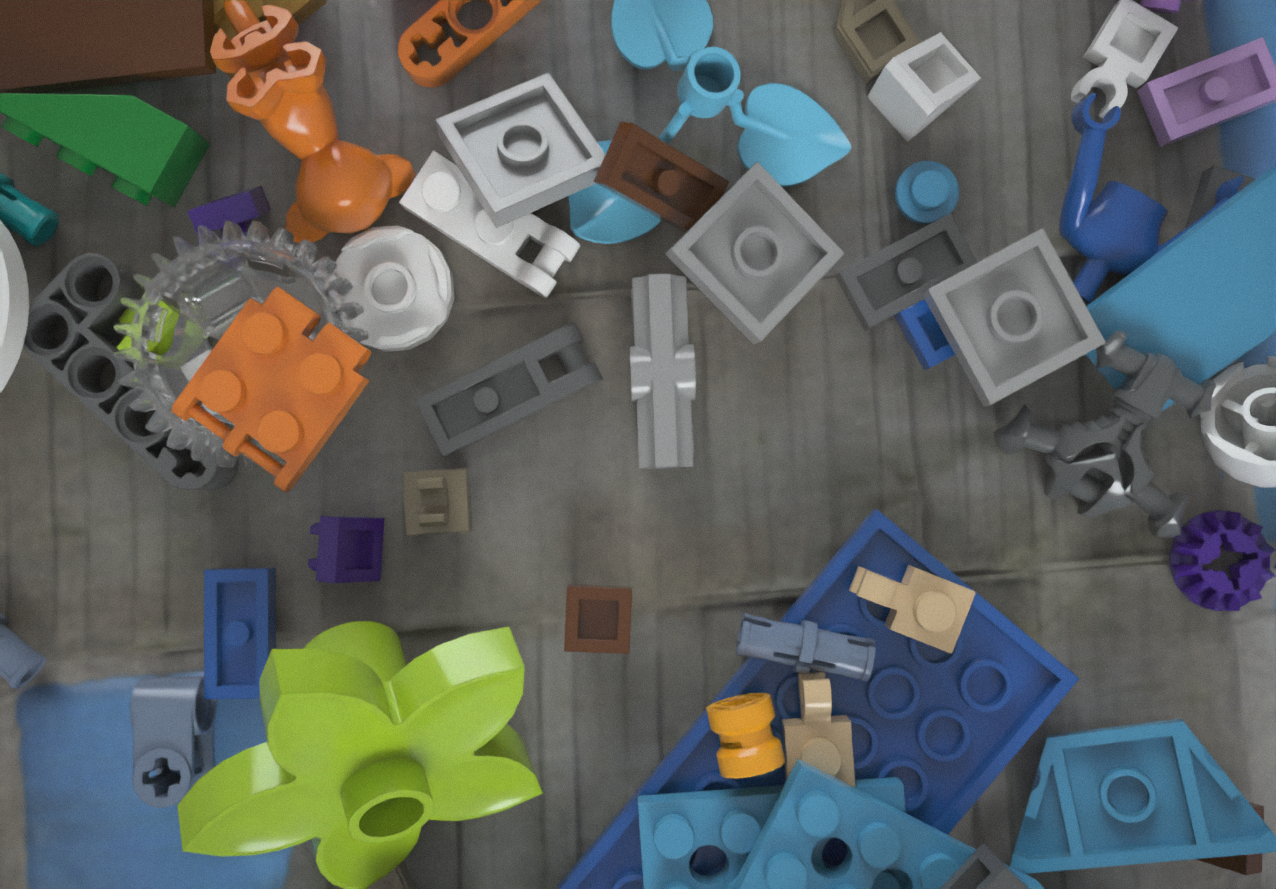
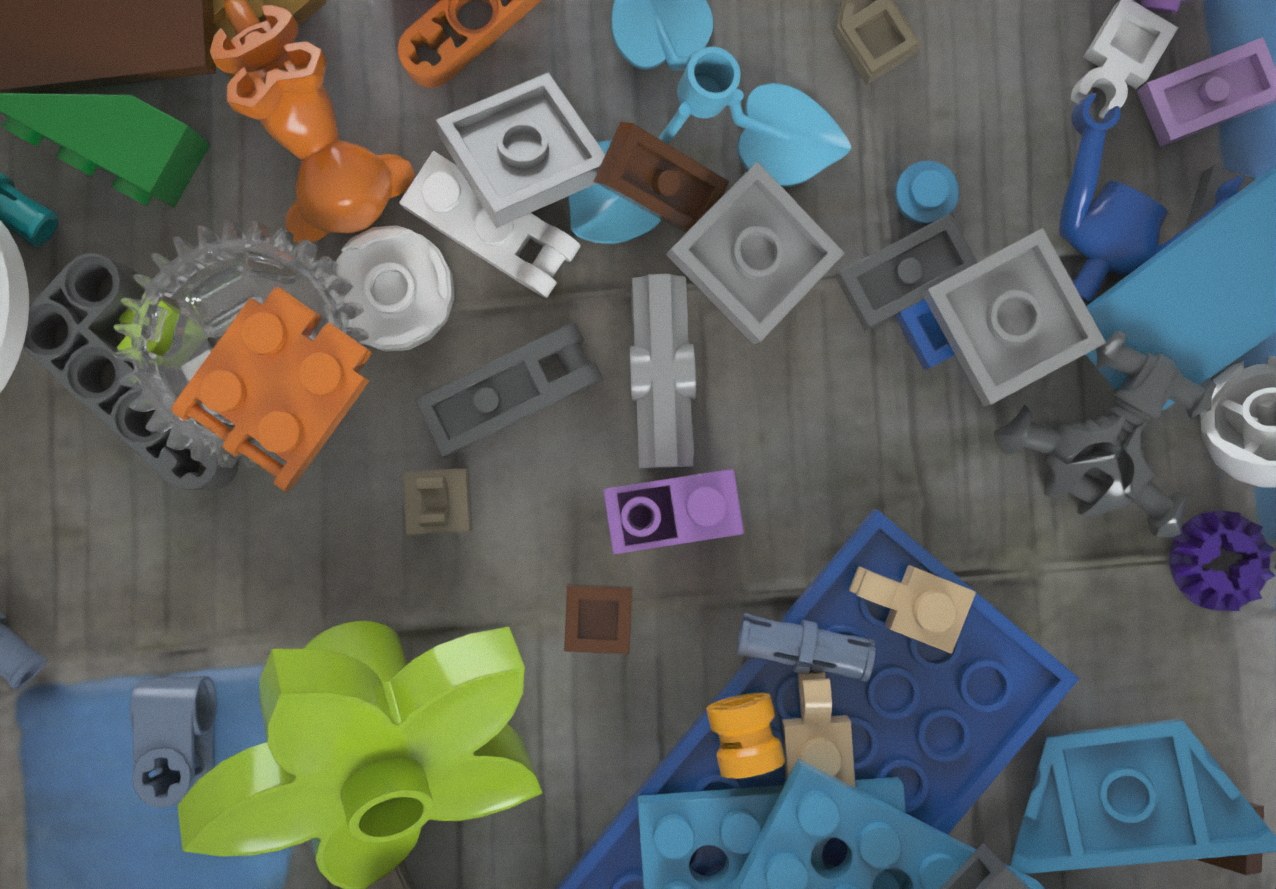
(237, 208): dark purple tile -> none
(237, 630): blue plate -> none
(348, 549): dark purple tile -> none
(673, 511): none -> medium lavender slope
(921, 85): white slope -> none

